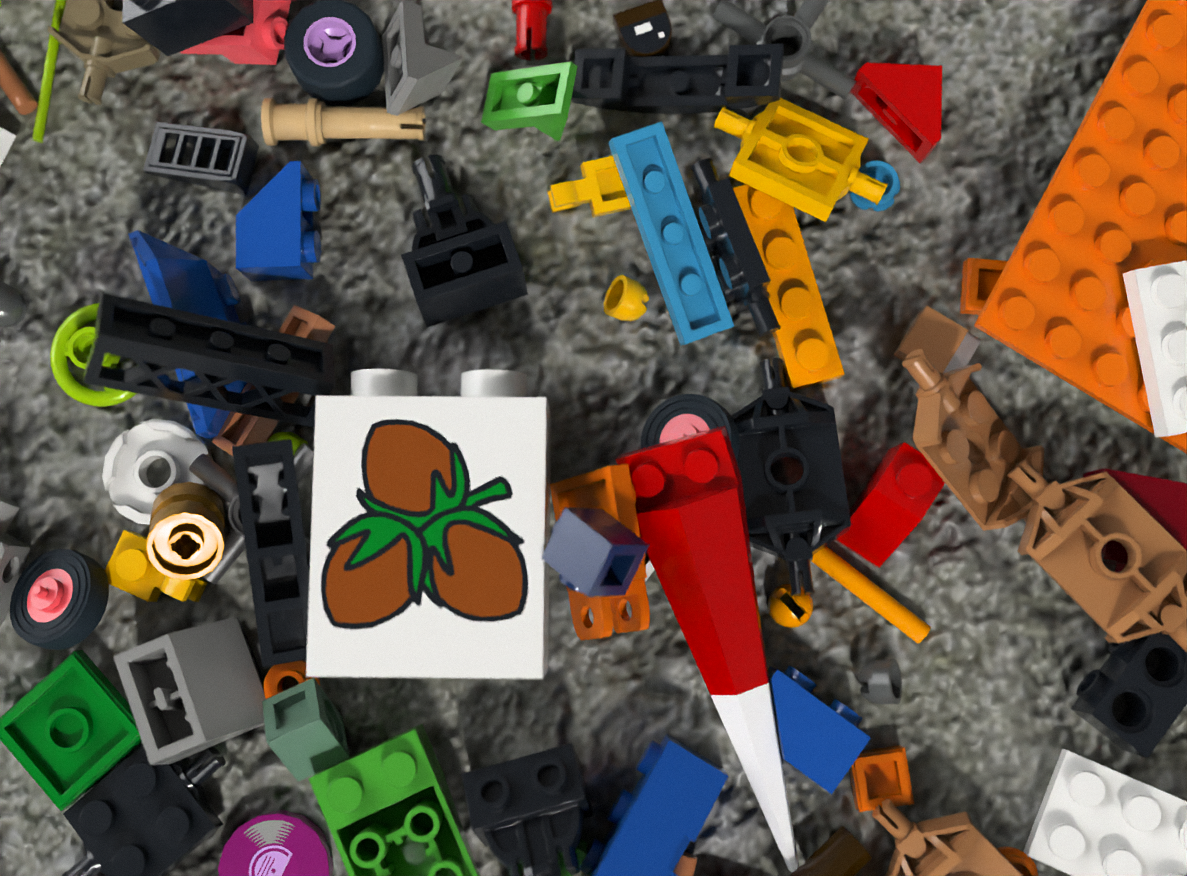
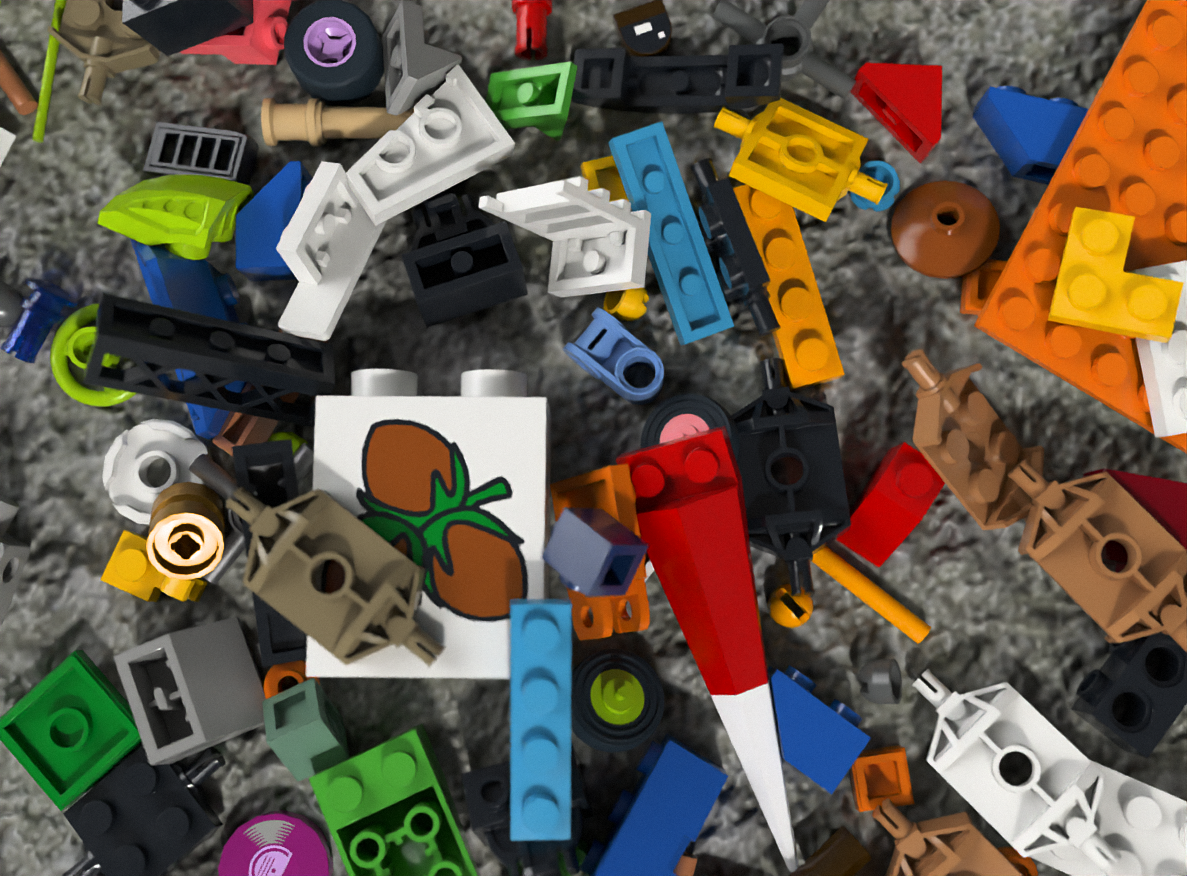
(37, 318): none -> clear blue pin
(59, 599): black wheel -> none
(179, 212): none -> lime slope
(326, 252): none -> white bracket
(380, 588): none -> dark tan plate
(433, 150): none -> white wing
(540, 719): none -> dark azure plate
(594, 240): none -> white plate
(609, 351): none -> medium blue piece
(615, 700): none -> black wheel
(939, 248): none -> dark orange dish
(941, 339): medium nougat piece -> none
(1028, 130): none -> blue slope
(1034, 817): none -> white plate
(1098, 293): none -> yellow plate

